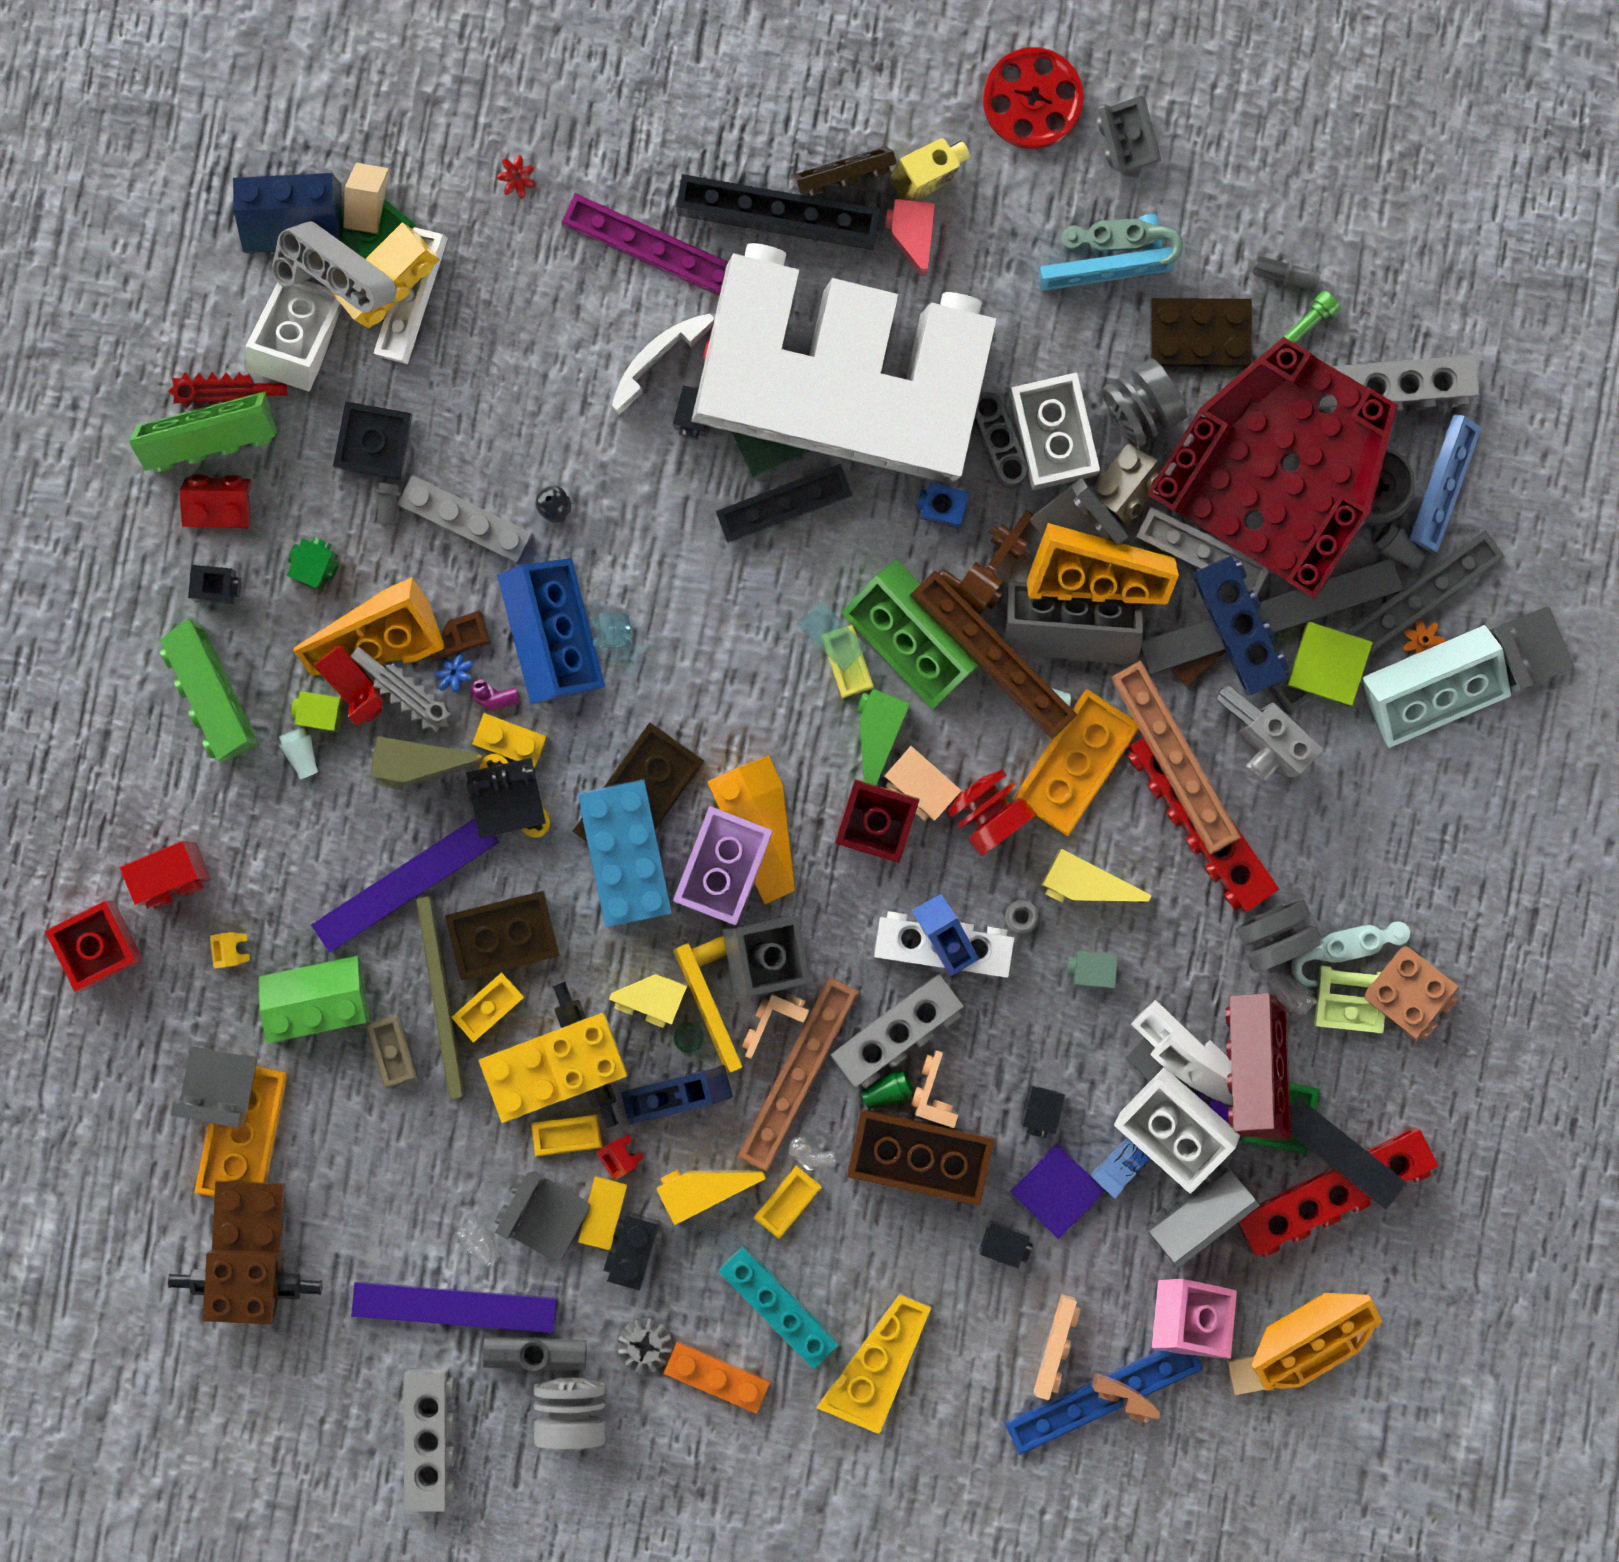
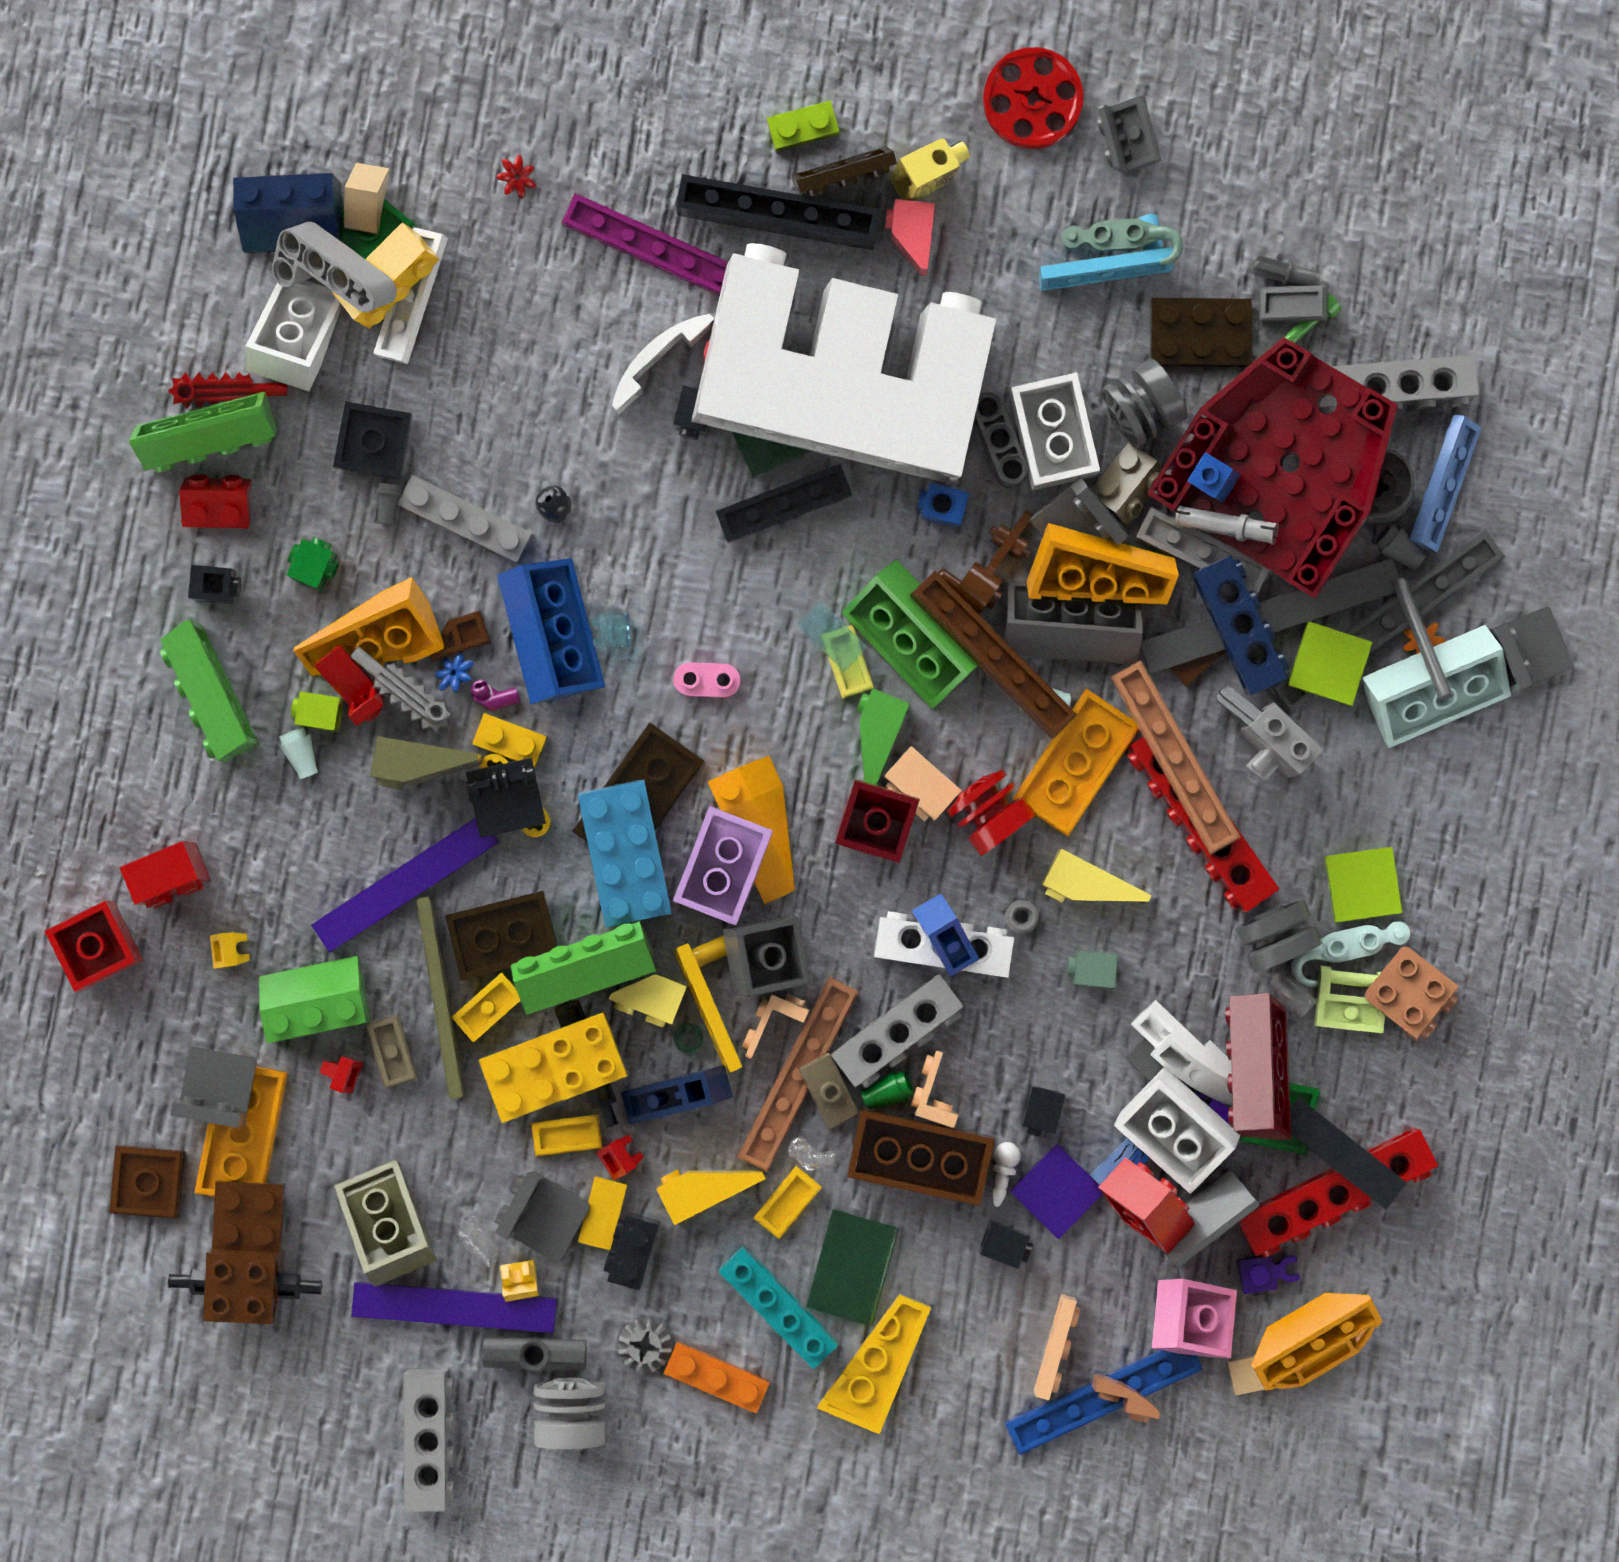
(147, 1181): none -> reddish brown tile
(343, 1074): none -> red tile
(385, 1223): none -> olive slope
(519, 1280): none -> yellow tile
(583, 967): none -> bright green slope
(706, 681): none -> bright pink plate
(803, 126): none -> lime plate
(828, 1090): none -> dark tan plate
(852, 1267): none -> clear green piece
(1006, 1157): none -> white bar
(1147, 1204): none -> red brick
(1214, 477): none -> blue brick
(1235, 526): none -> light grey pin
(1260, 1273): none -> dark purple plate
(1293, 303): none -> dark grey tile
(1363, 884): none -> lime tile
(1422, 639): none -> dark grey bar

